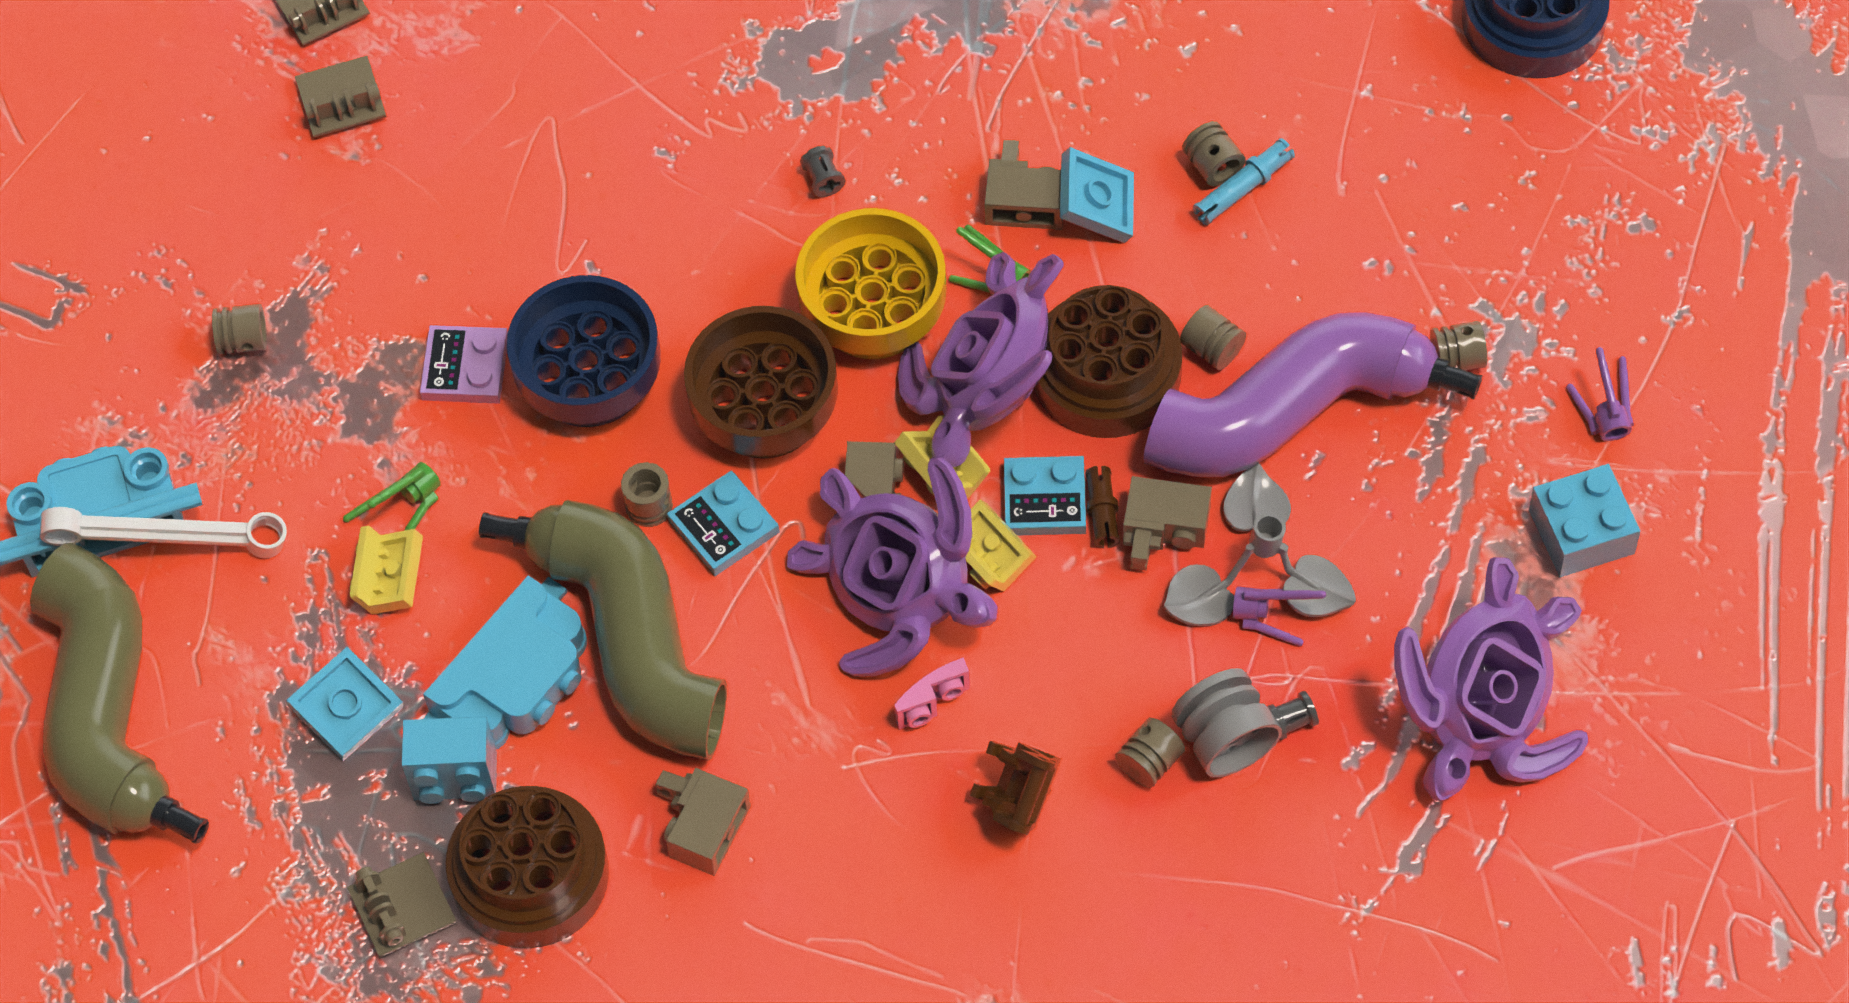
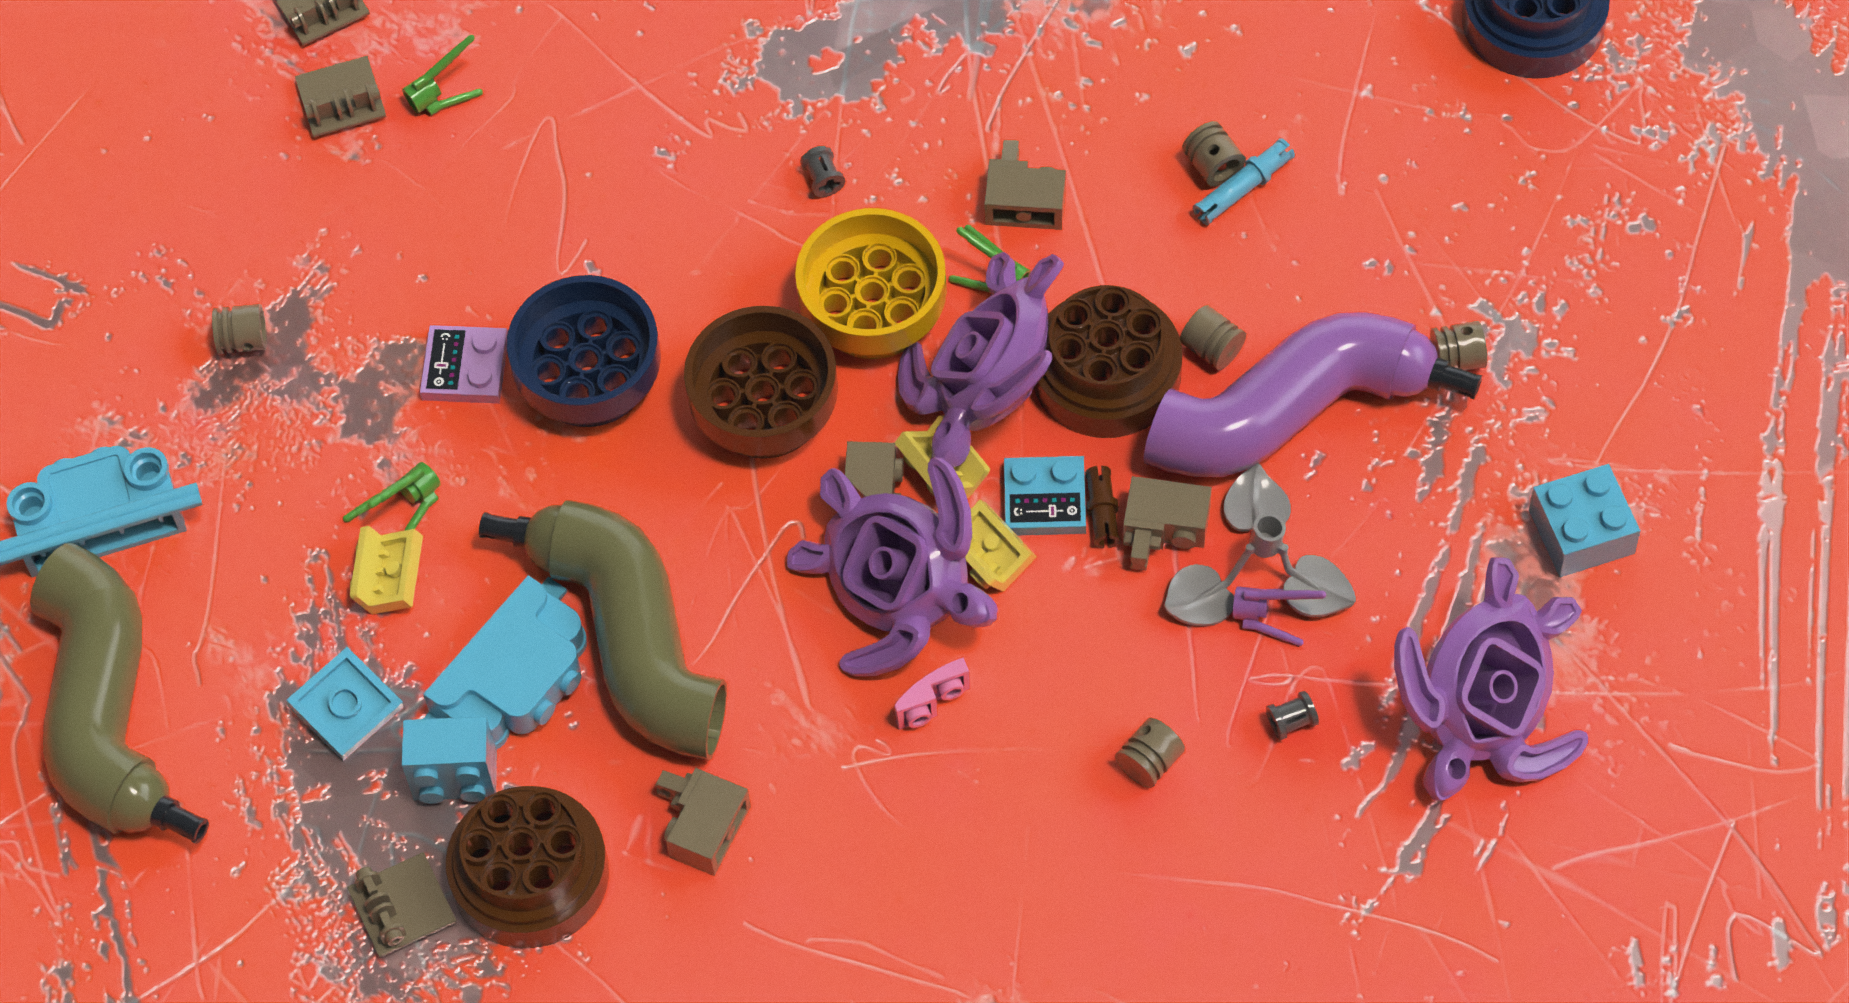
(68, 525): white piece -> none
(424, 91): none -> bright green plant
(646, 494): dark tan piece -> none
(723, 523): medium azure plate -> none
(1022, 785): reddish brown piece -> none
(1097, 195): medium azure plate -> none
(1226, 722): light grey wheel -> none
(1612, 419): medium lavender plant -> none

